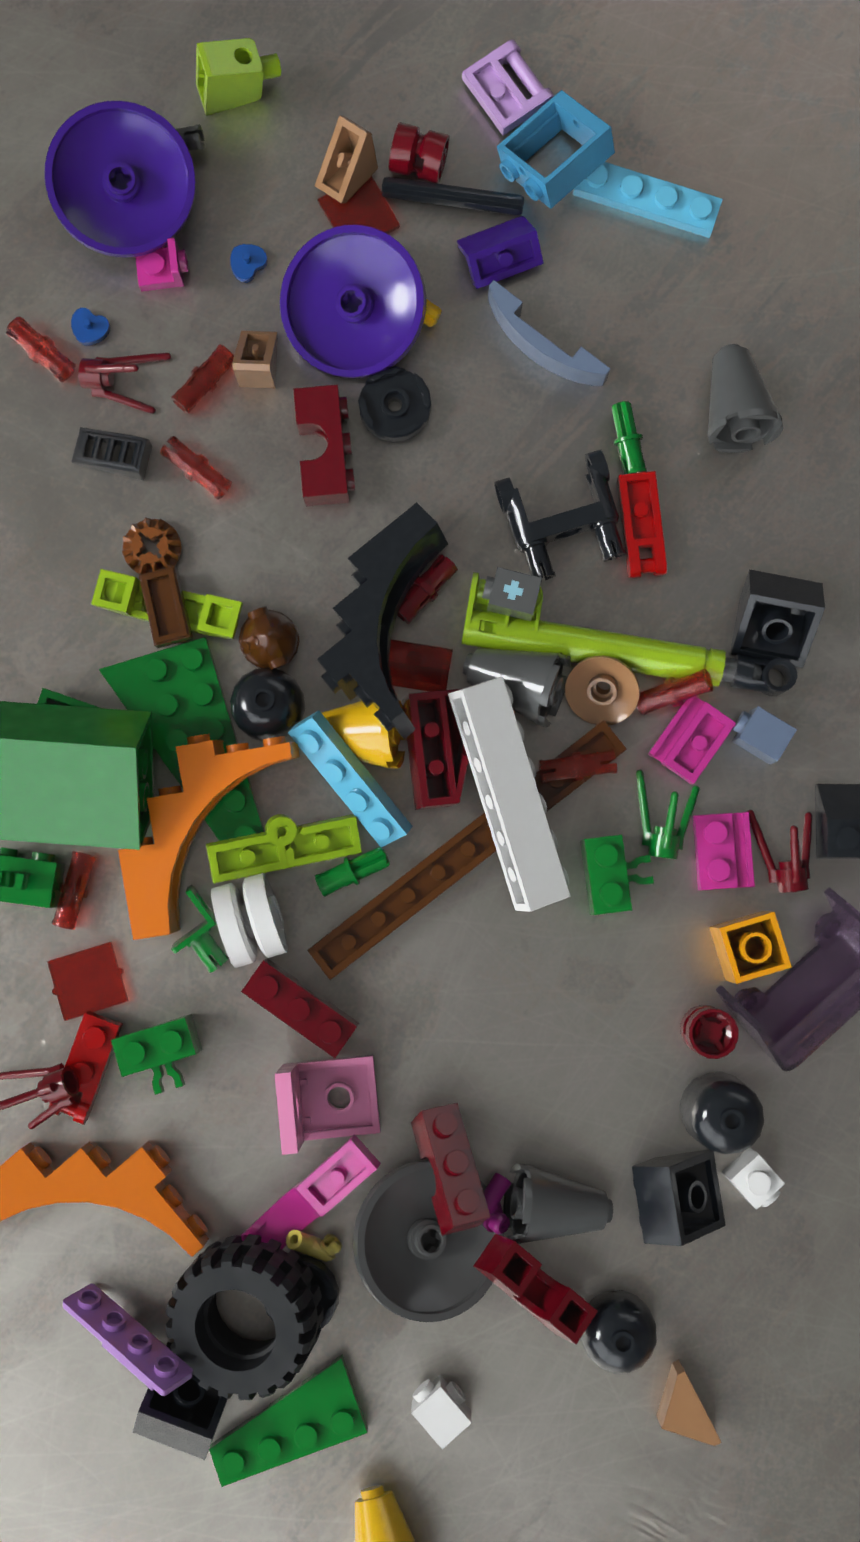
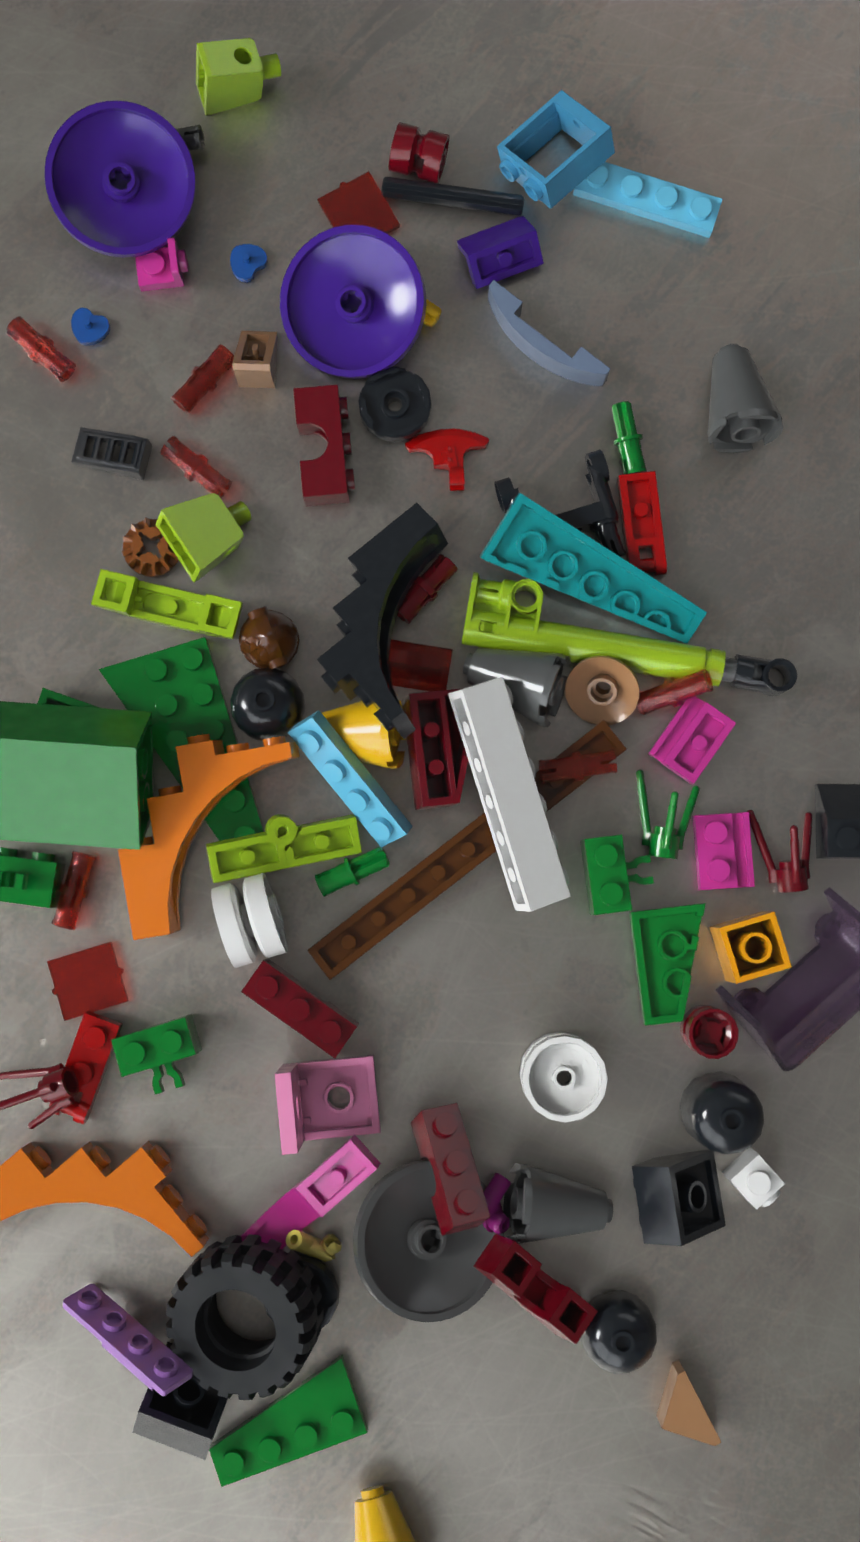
(100, 373): dark red plant -> none
(165, 607): reddish brown tile -> none
(199, 937): green bracket -> none
(203, 532): none -> lime torso
(348, 161): medium nougat slope -> none
(441, 1410): white brick -> none
(448, 450): none -> red piece
(499, 93): lavender plate -> none
(512, 593): dark grey brick -> none
(565, 559): none -> teal wing
(586, 1079): none -> white wheel
(664, 959): none -> green wing
(762, 734): sand blue brick -> none
(777, 617): black slope -> none

